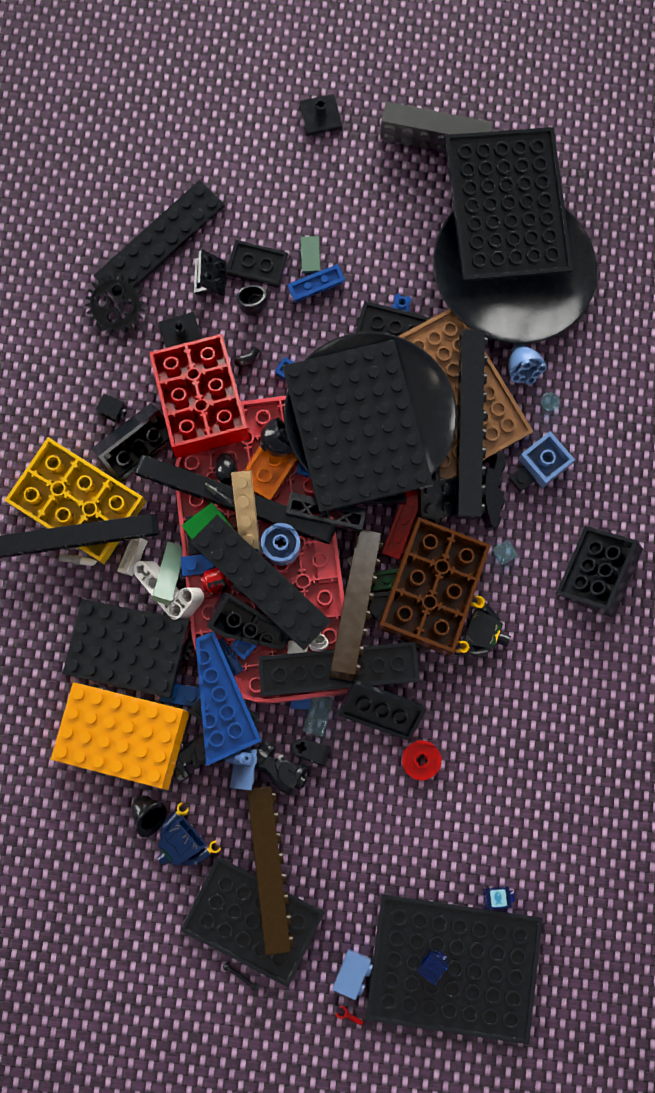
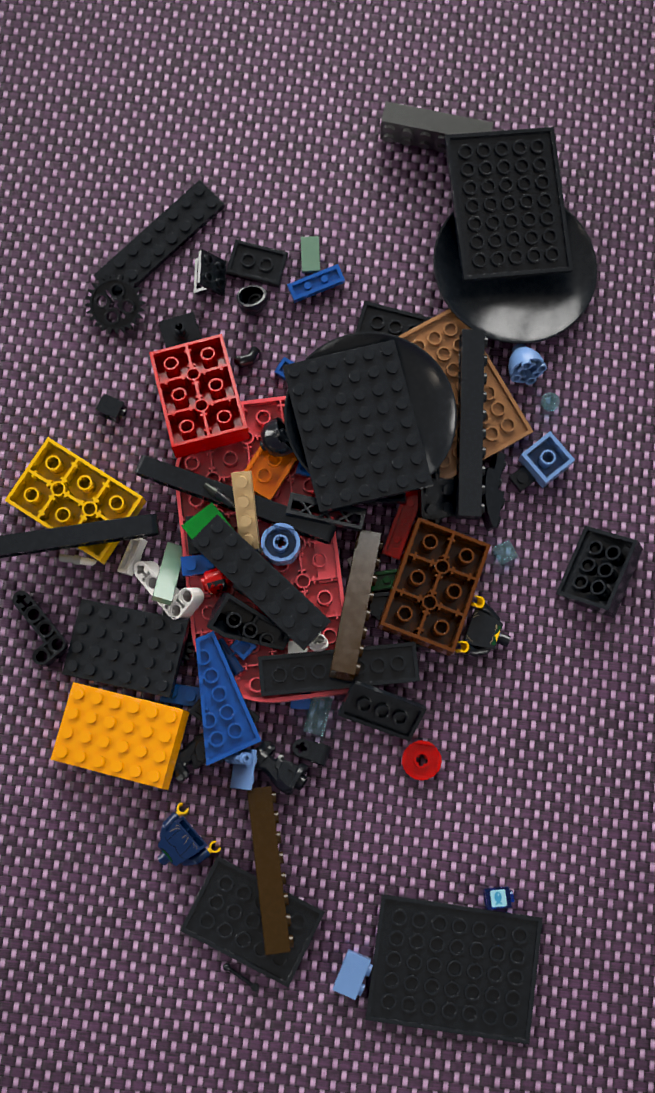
(38, 625): none -> black beam
(140, 435): black slope -> none
(147, 815): black piece -> none
(224, 467): black animal -> none
(320, 115): black tile -> none
(349, 1016): red hand -> none
(406, 300): blue plate -> none
(433, 966): clear blue brick -> none

